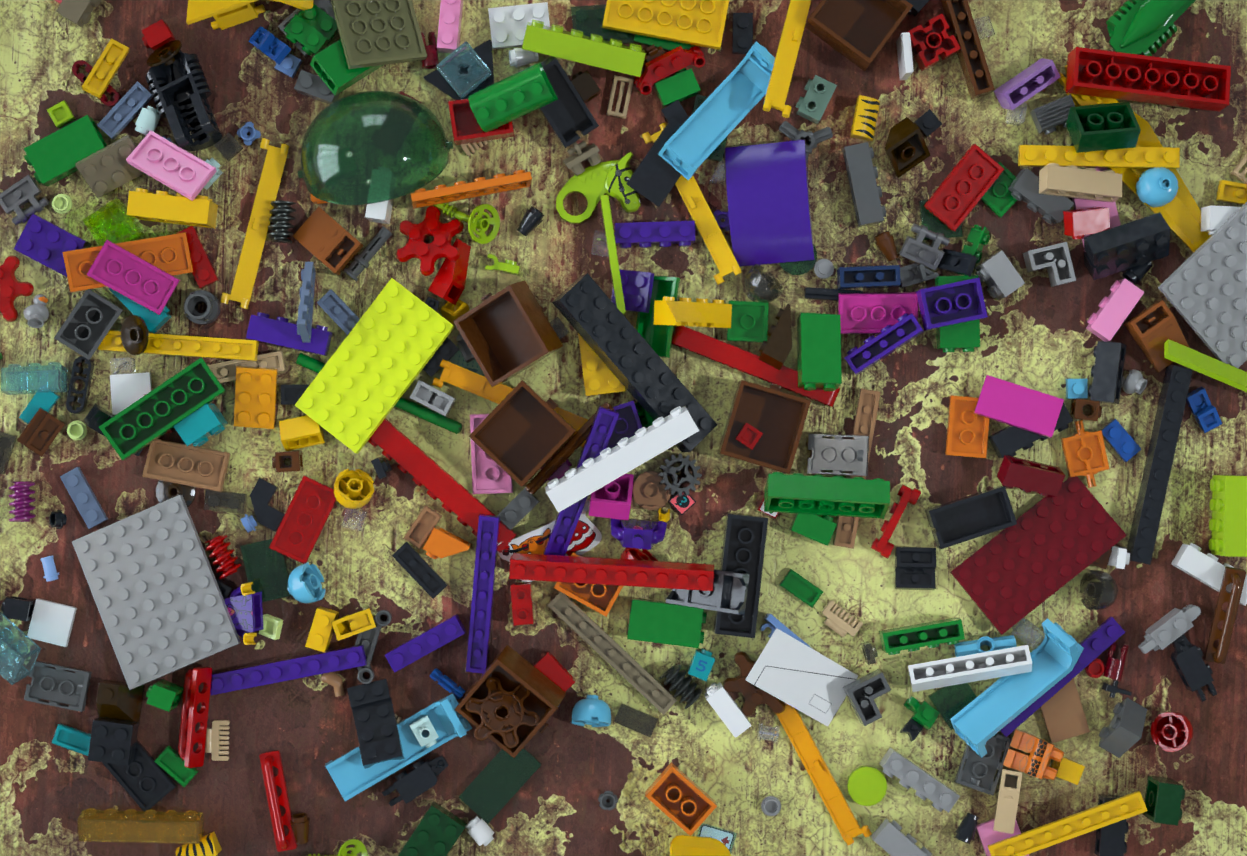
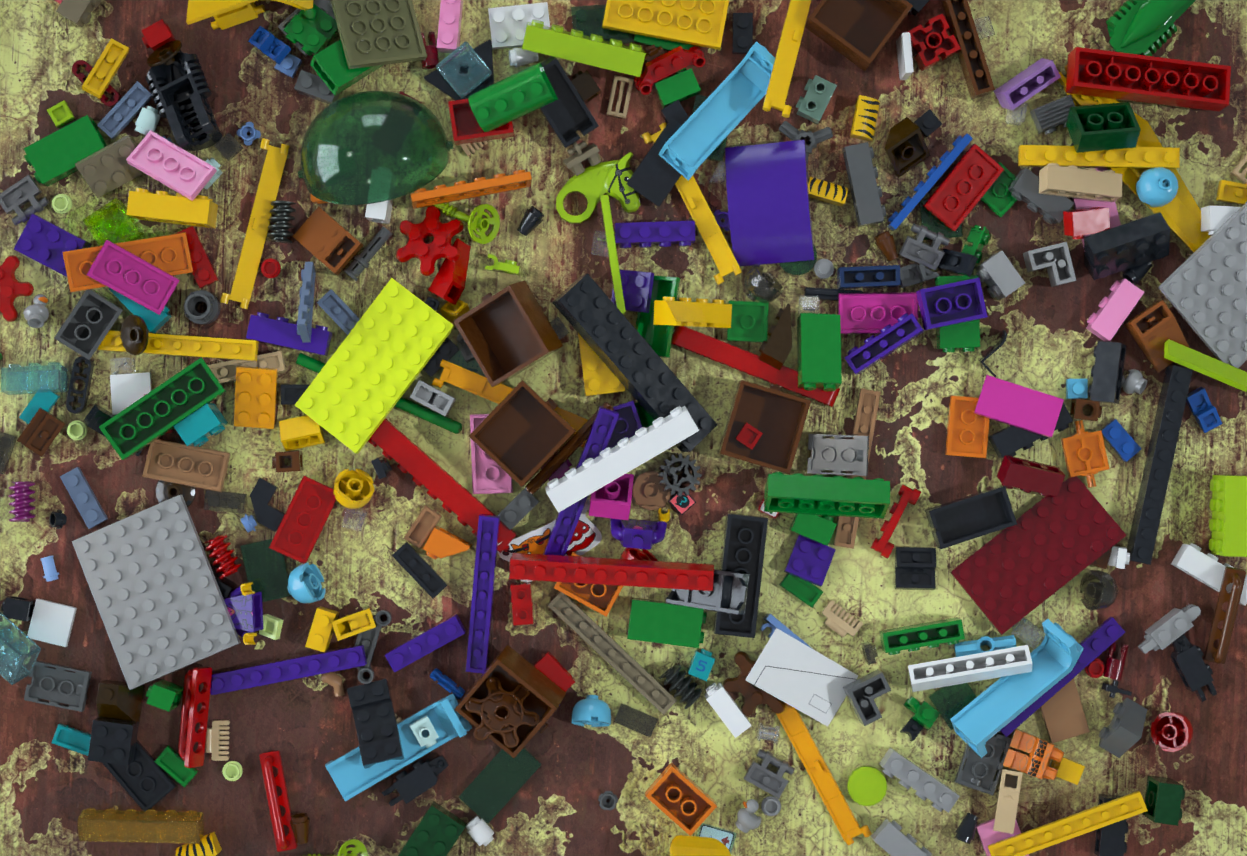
(232, 770): none -> yellowish green plate
(270, 268): none -> red plate
(746, 818): none -> light grey animal
(767, 779): none -> flat silver plate
(808, 304): none -> clear slope
(809, 560): none -> dark purple plate
(827, 191): none -> yellow brick
(923, 187): none -> blue plate
(990, 352): none -> black piece

